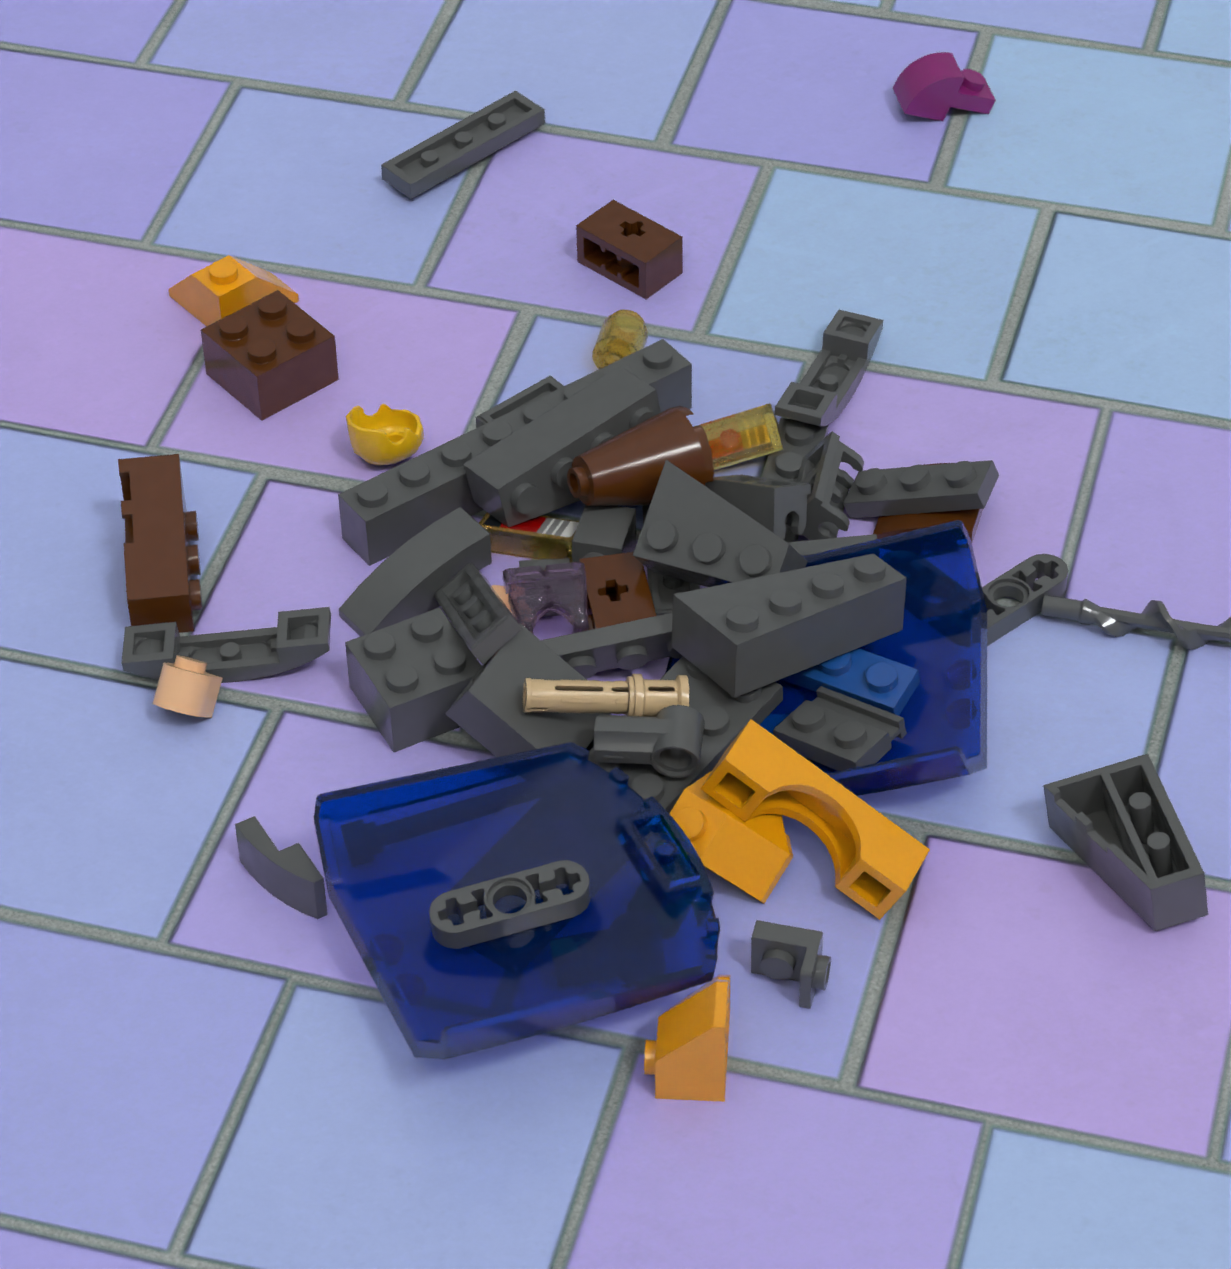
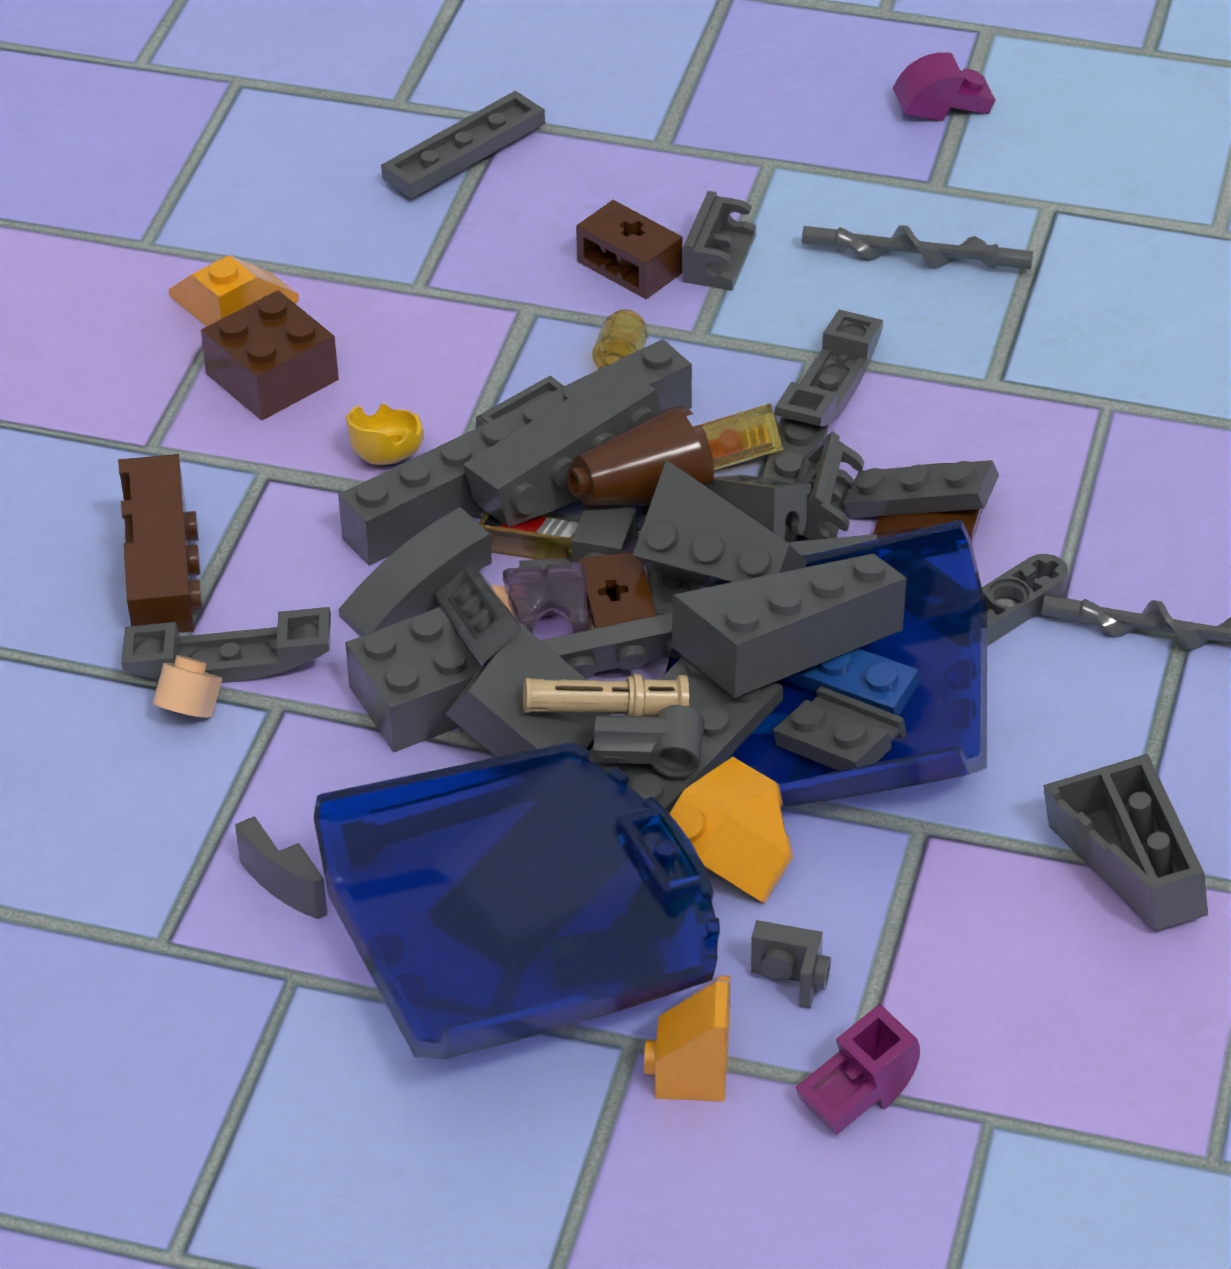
(498, 924): dark grey beam -> none
(717, 243): none -> dark grey hinge
(869, 852): light orange arch -> none
(870, 1068): none -> magenta brick
(903, 240): none -> dark grey piece

